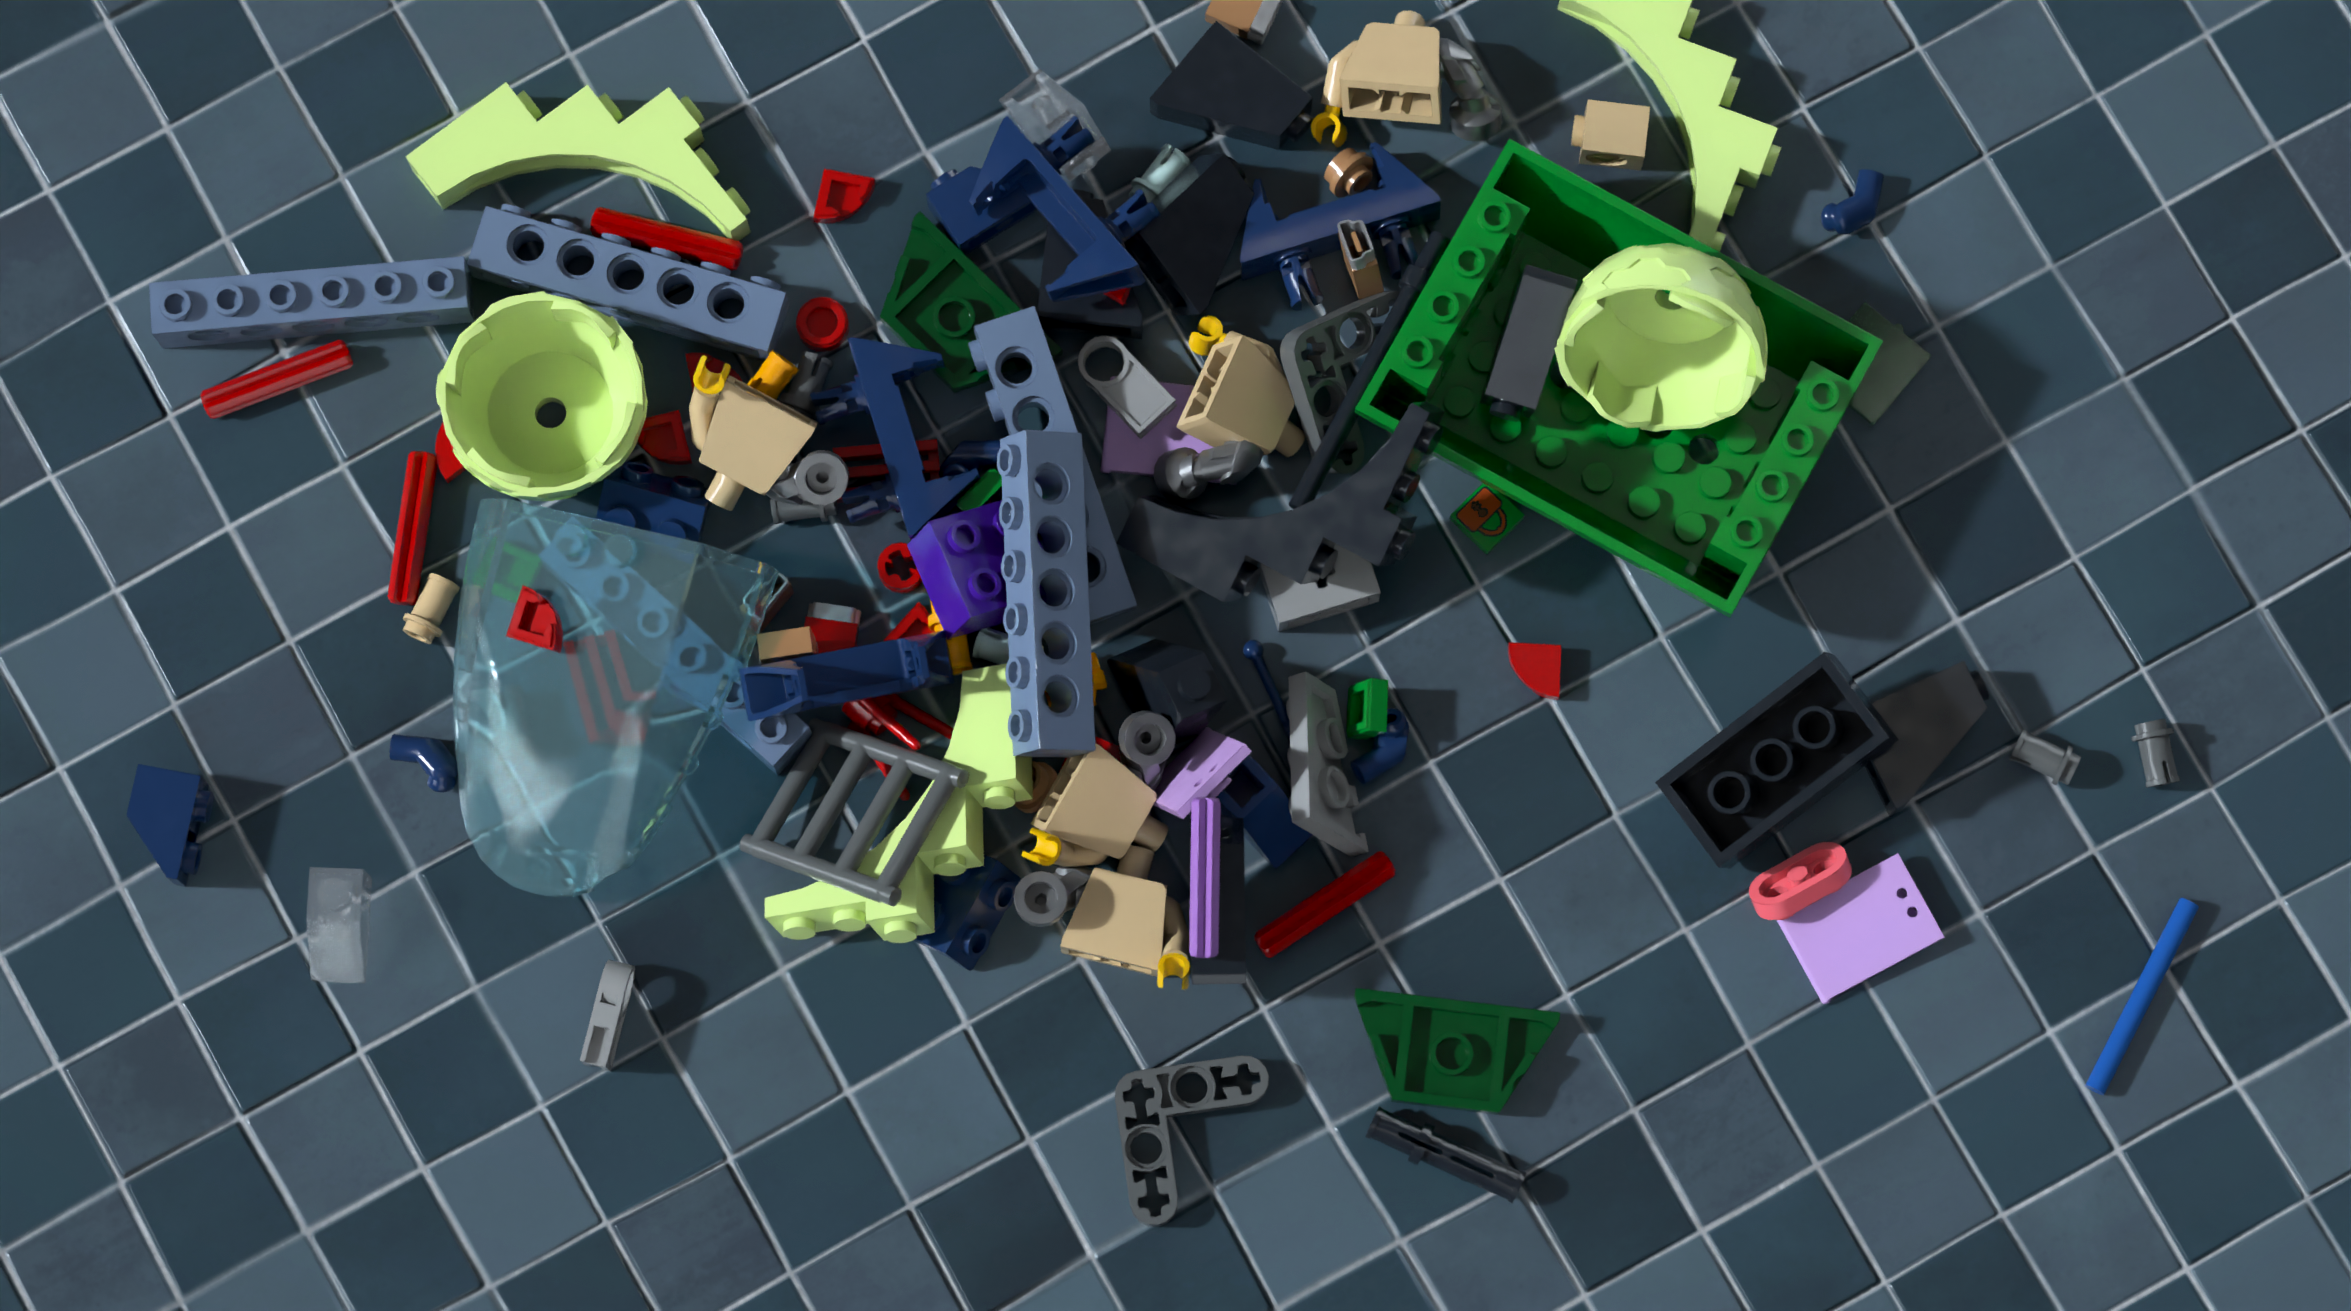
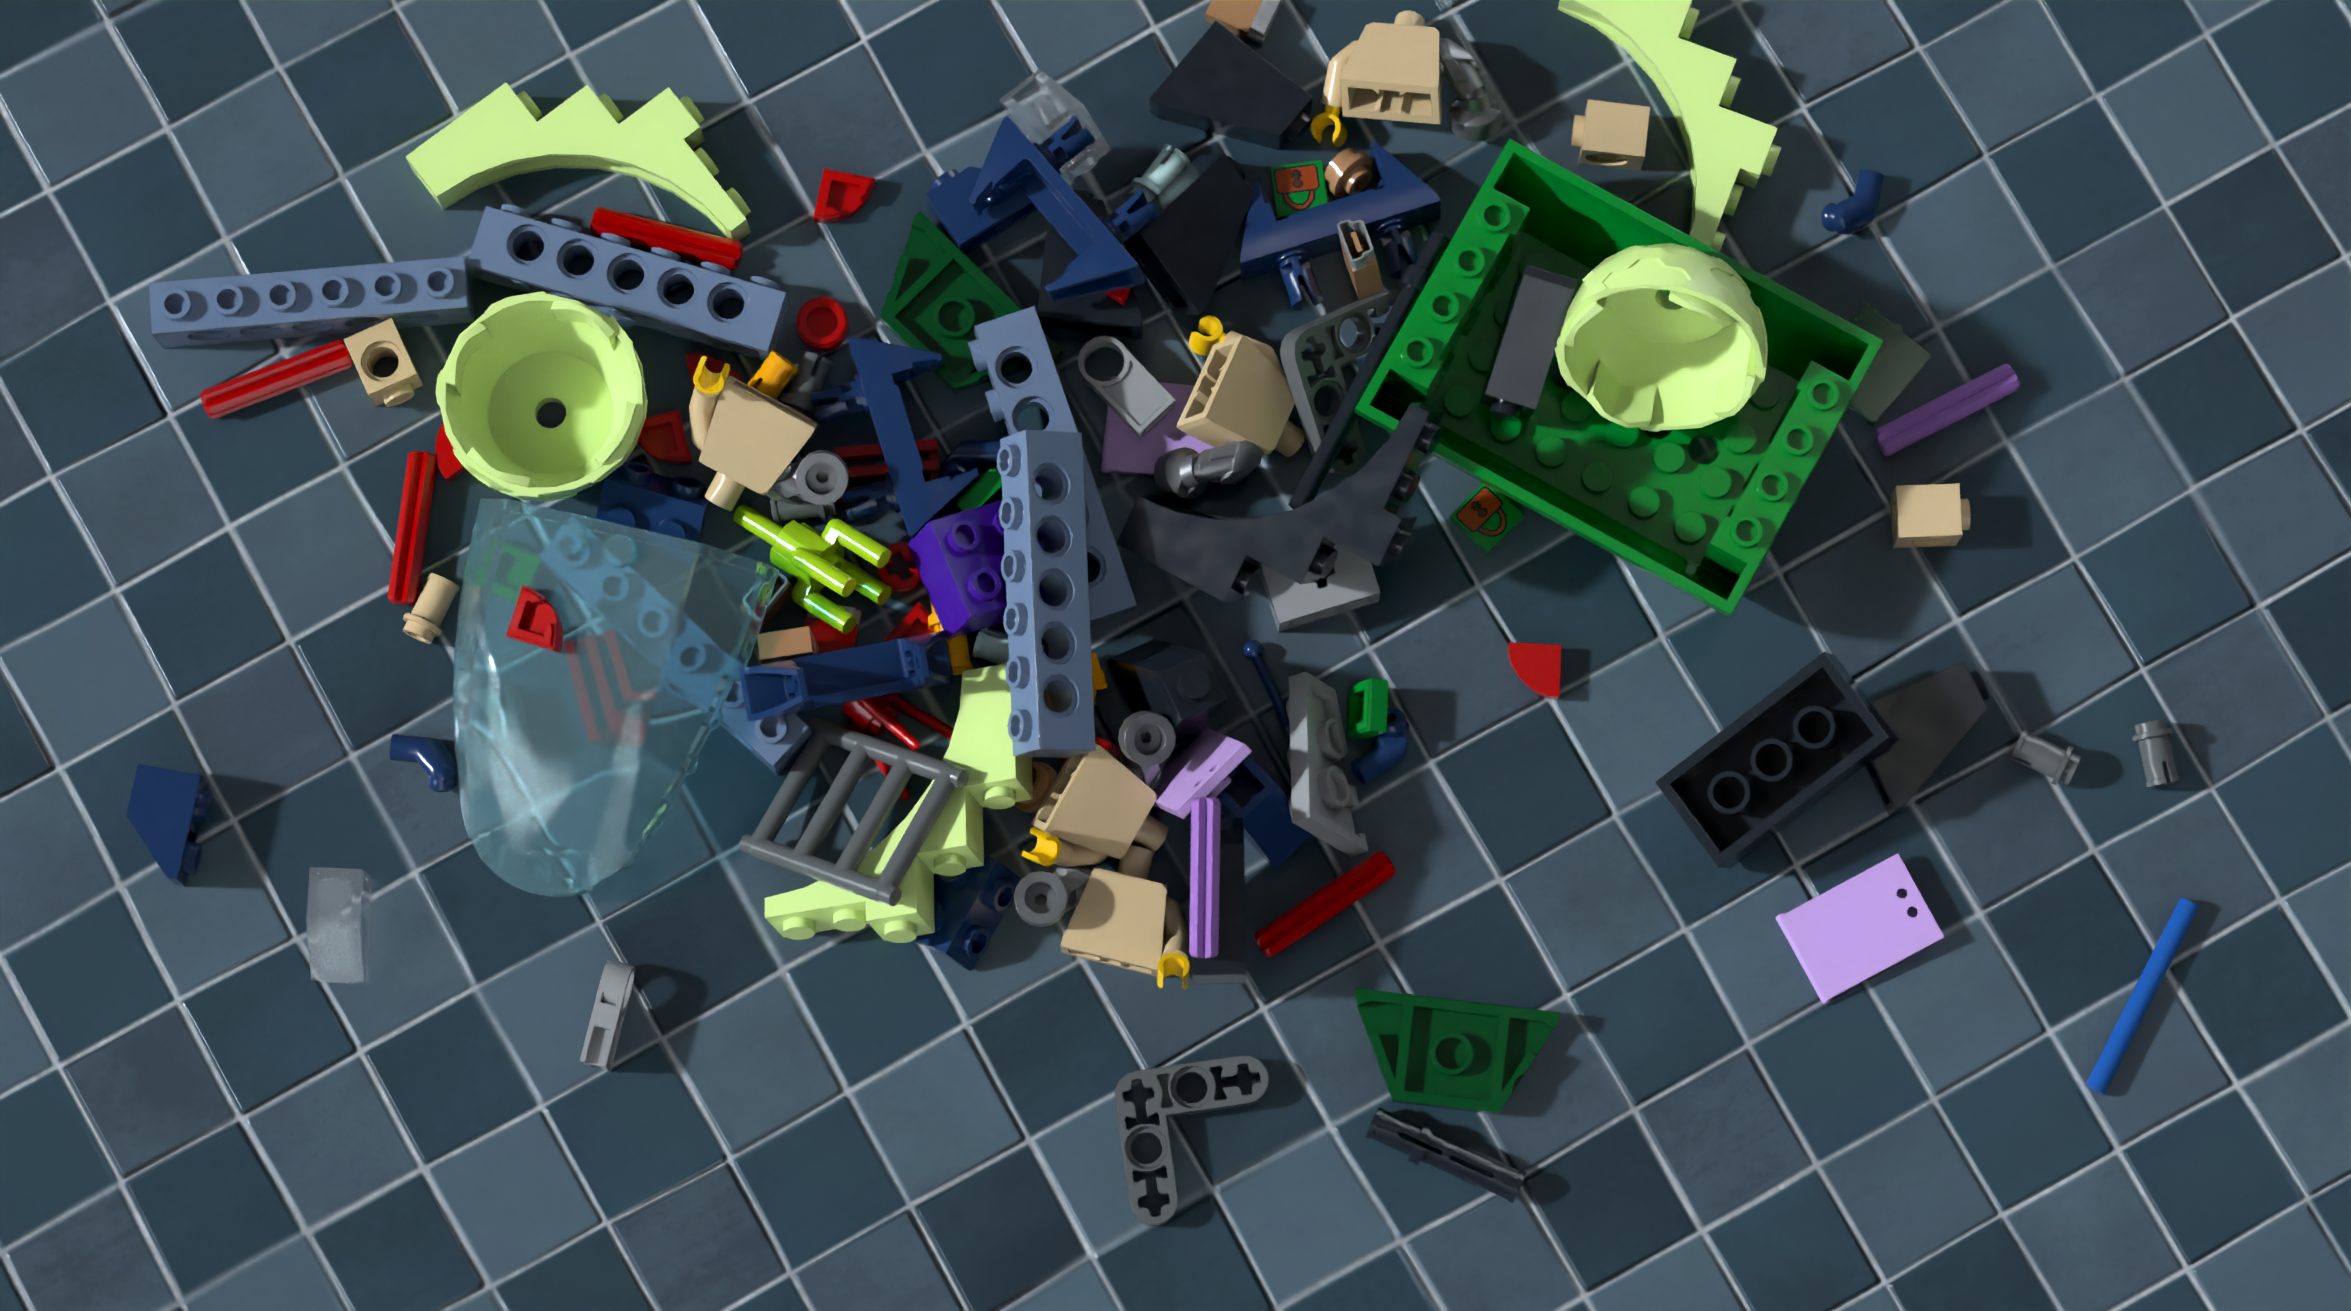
(380, 342): none -> tan brick
(820, 562): none -> lime plant
(1298, 187): none -> tile
(1800, 881): coral plate -> none
(1928, 515): none -> tan brick
(1946, 409): none -> medium lavender axle

